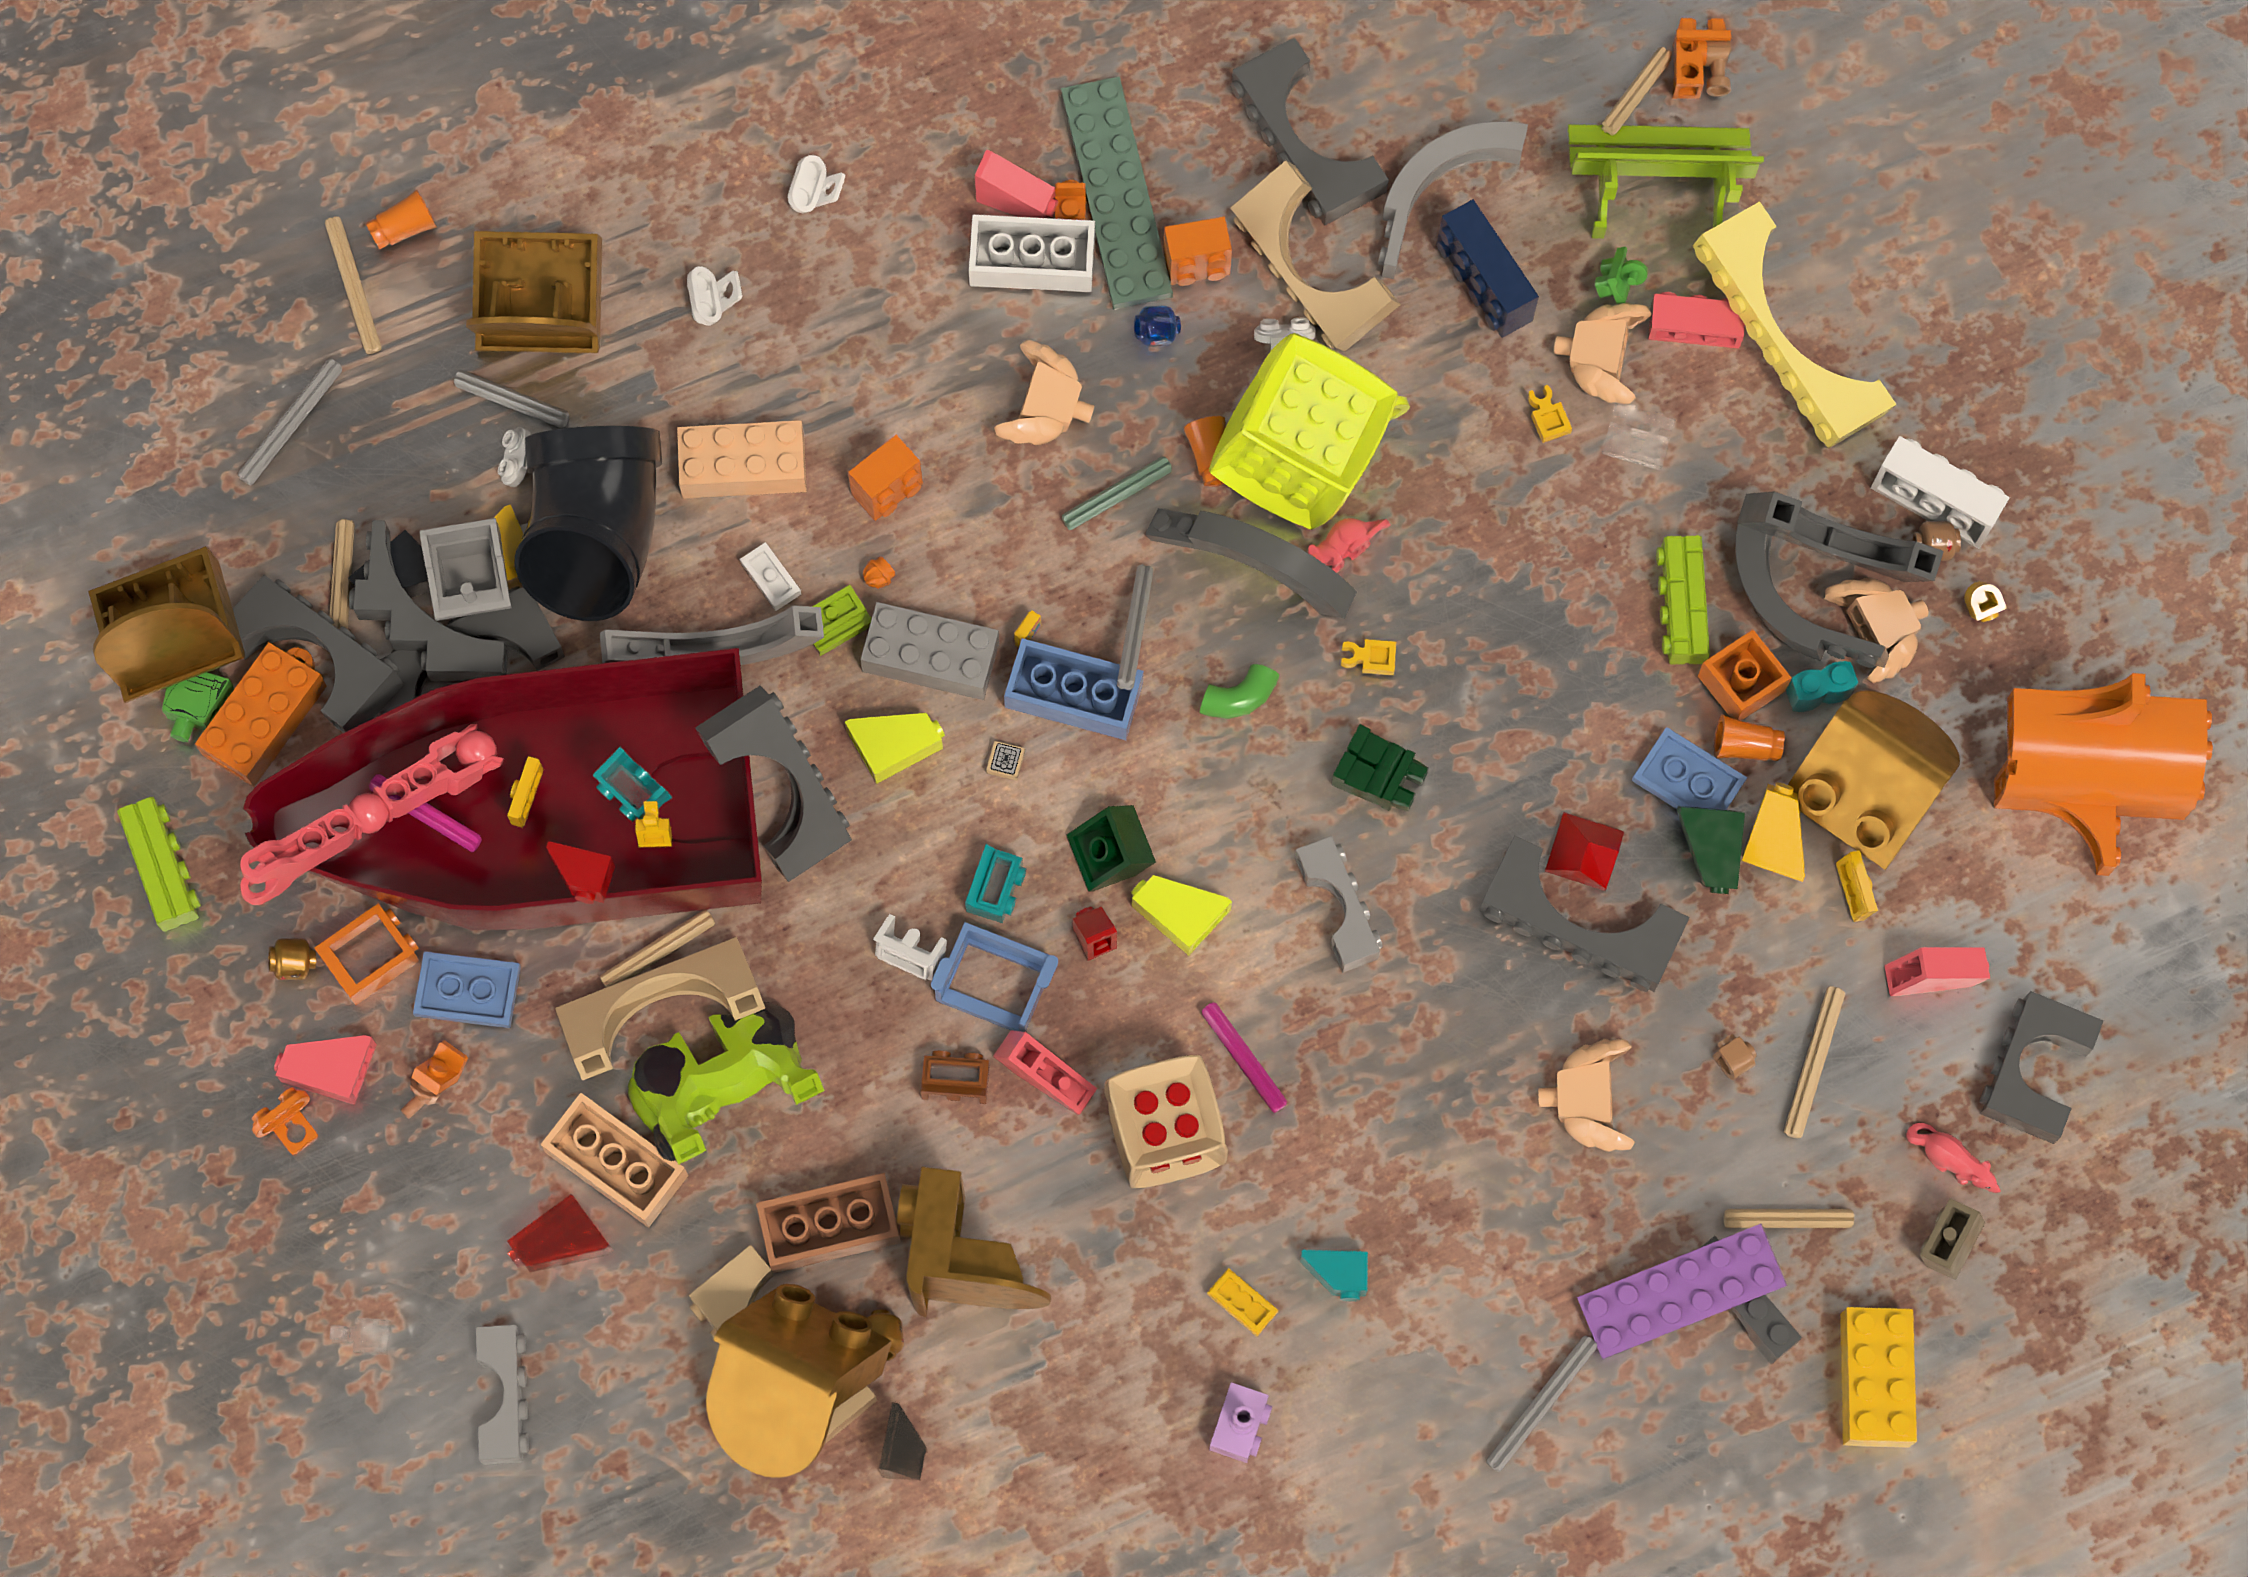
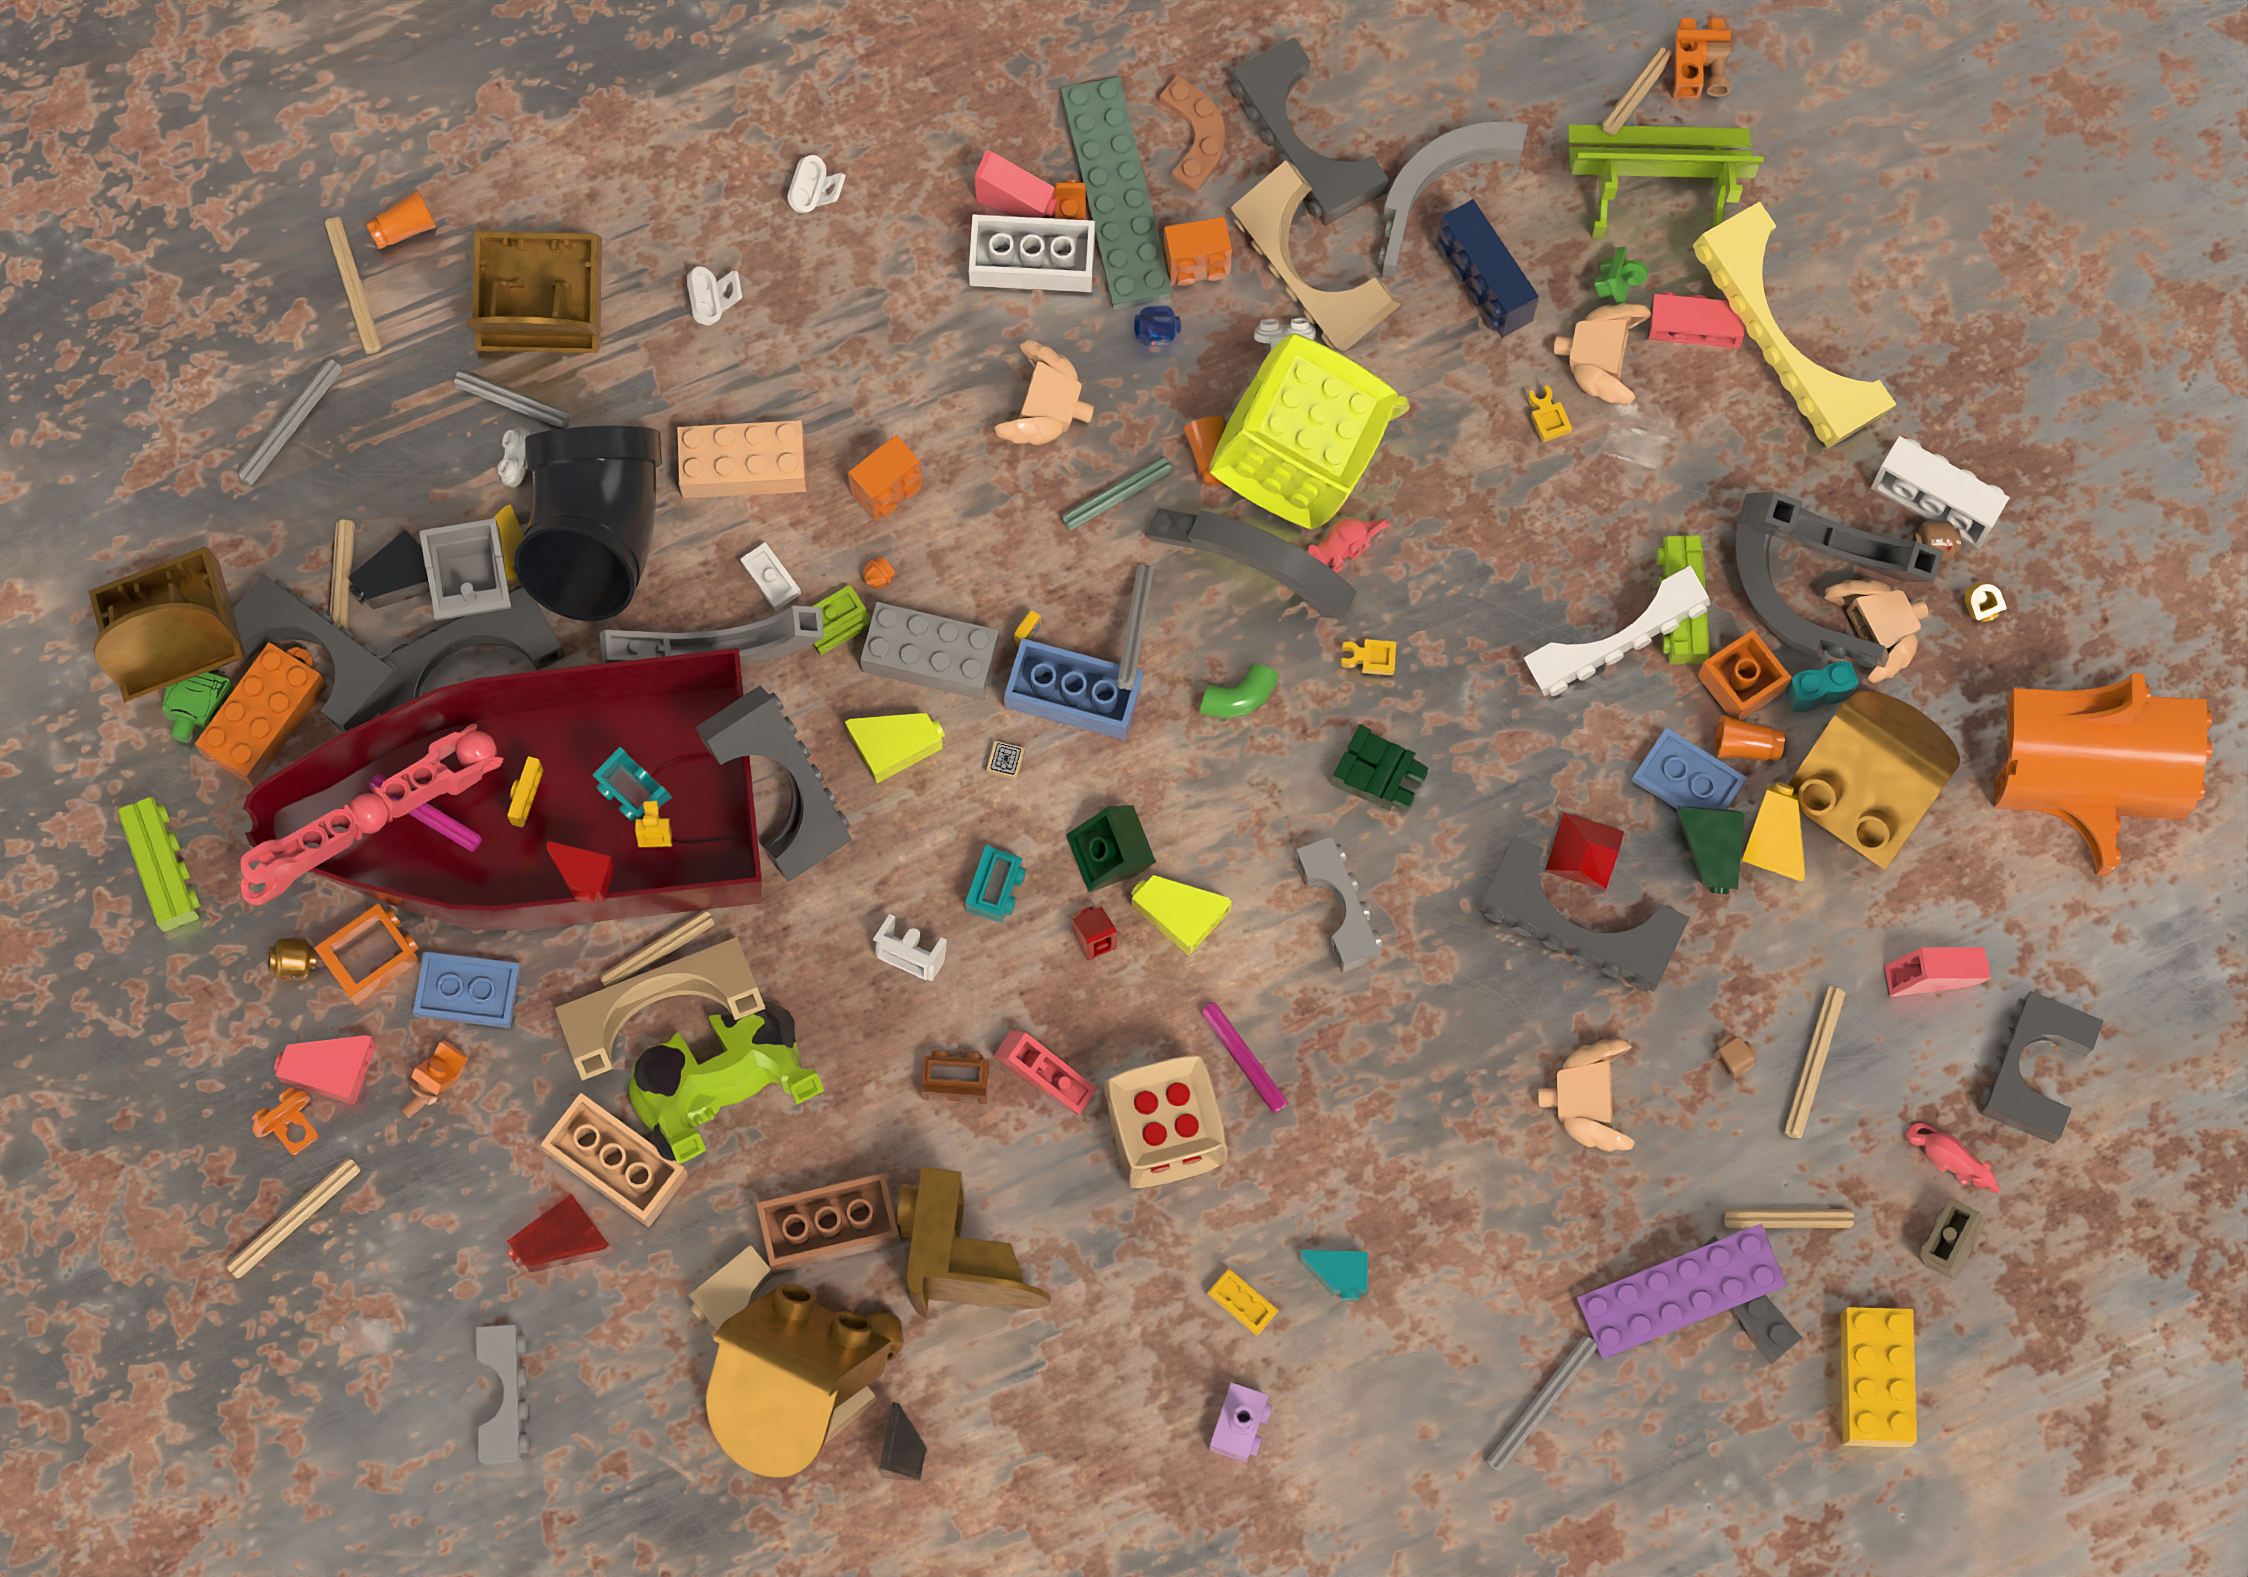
(293, 1218): none -> tan axle
(444, 652): dark grey arch -> none
(1005, 949): medium blue piece -> none
(1207, 127): none -> nougat plate
(1560, 664): none -> white arch
(1856, 886): yellow plate -> none

